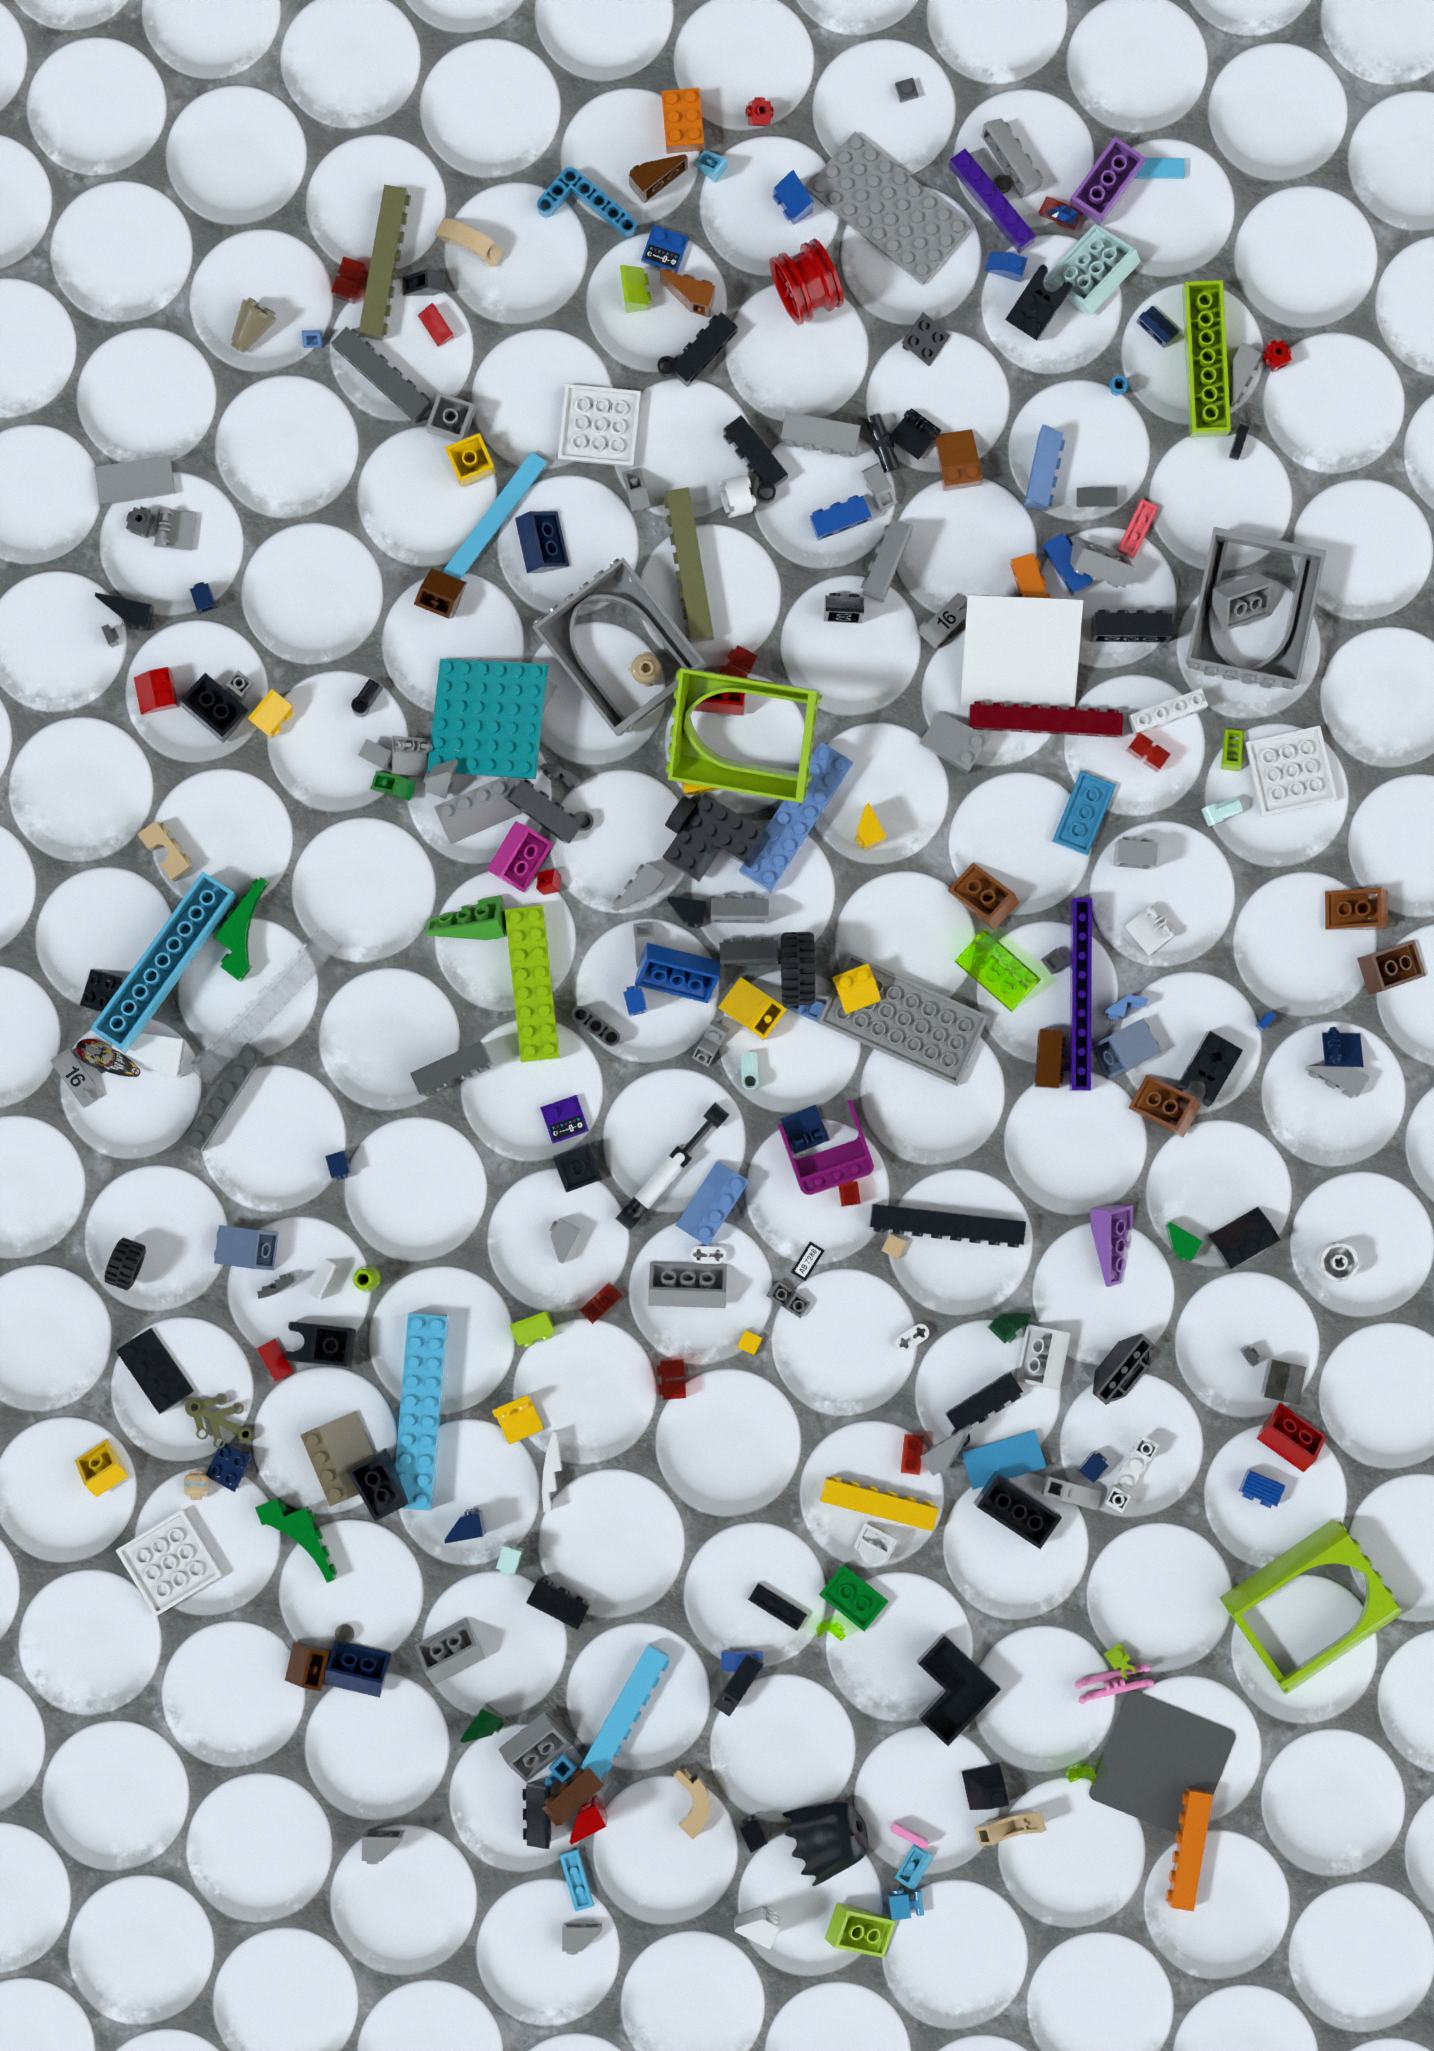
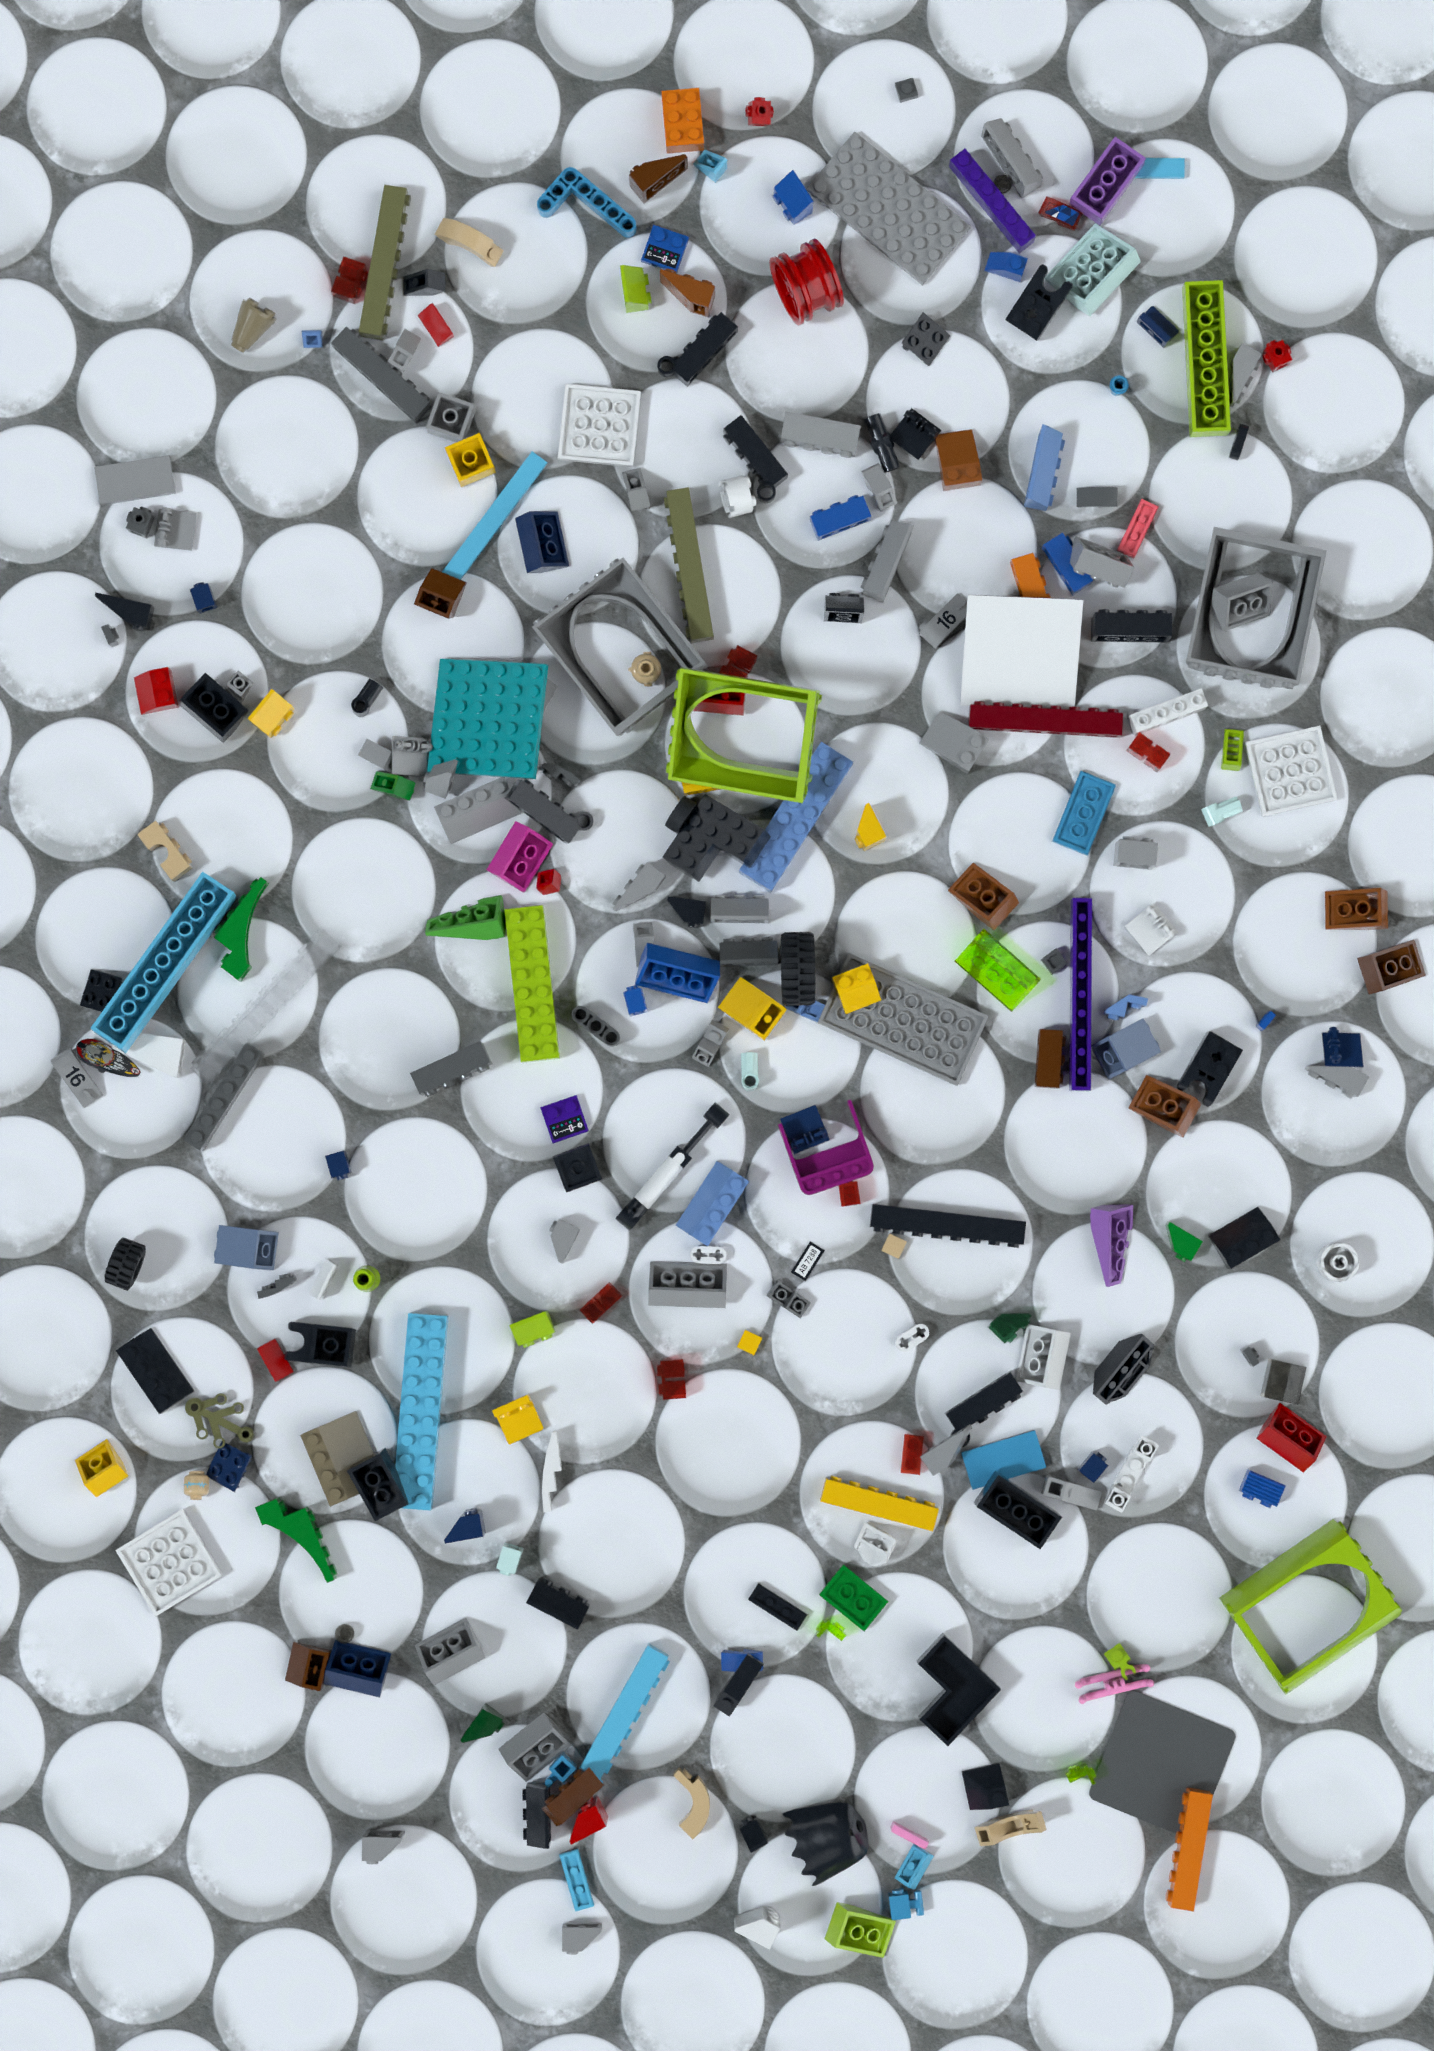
(404, 350): none -> light grey slope

